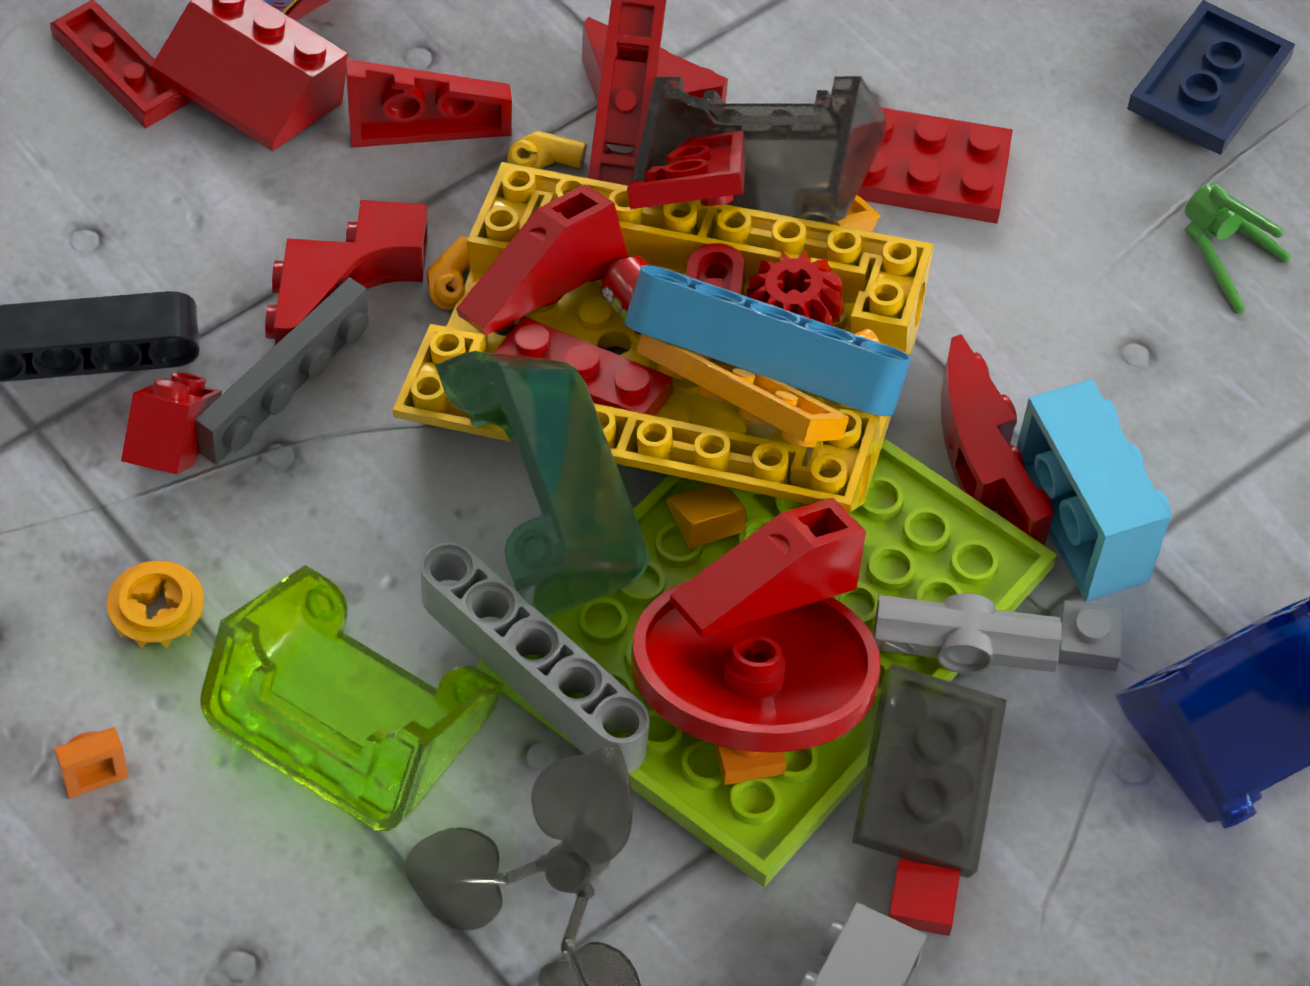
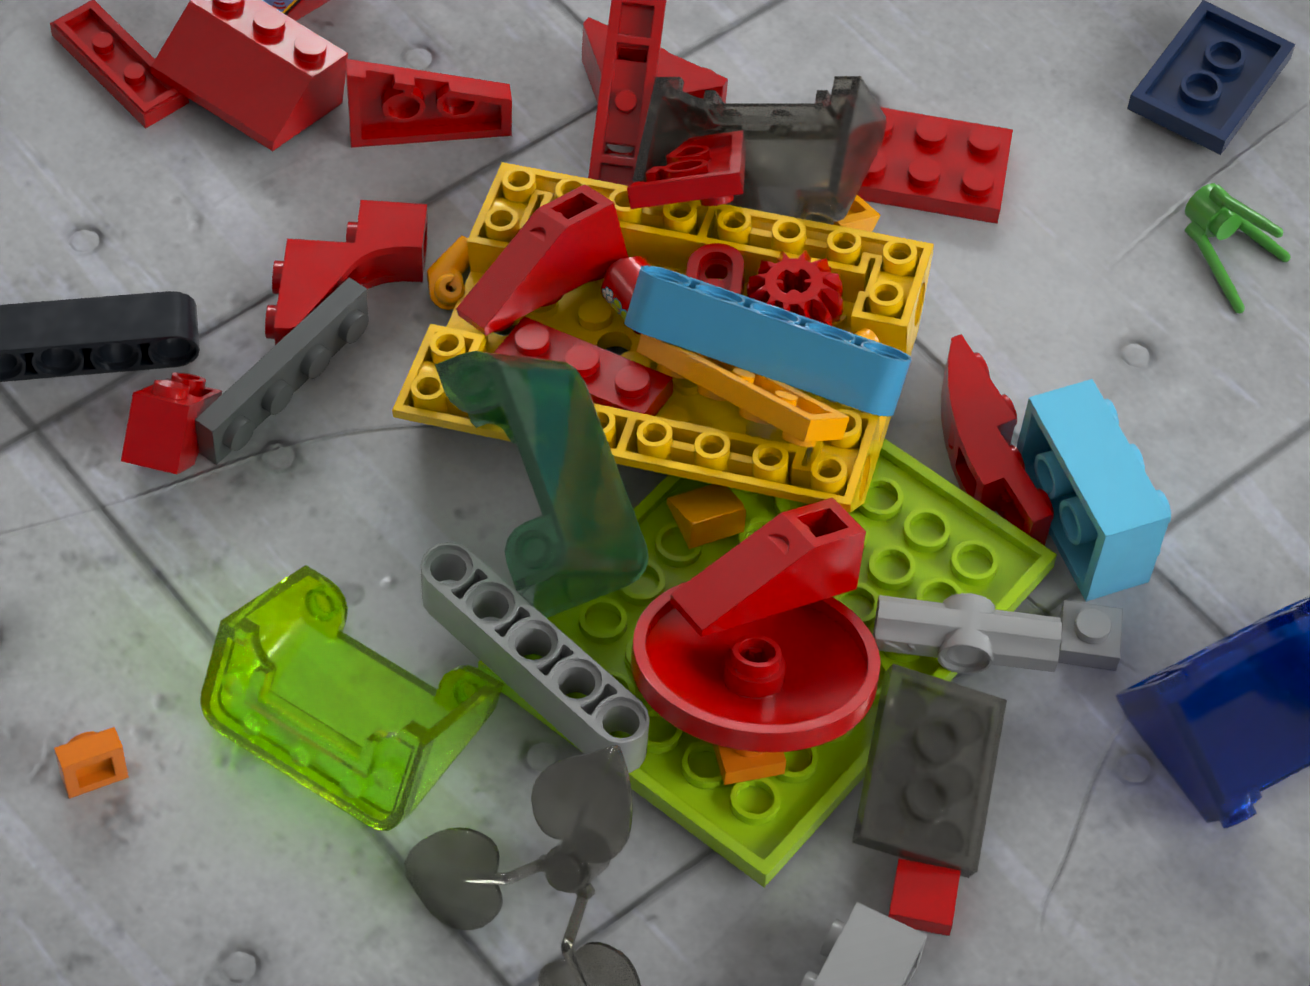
(142, 586): light orange gear -> none
(543, 149): yellow arm -> none

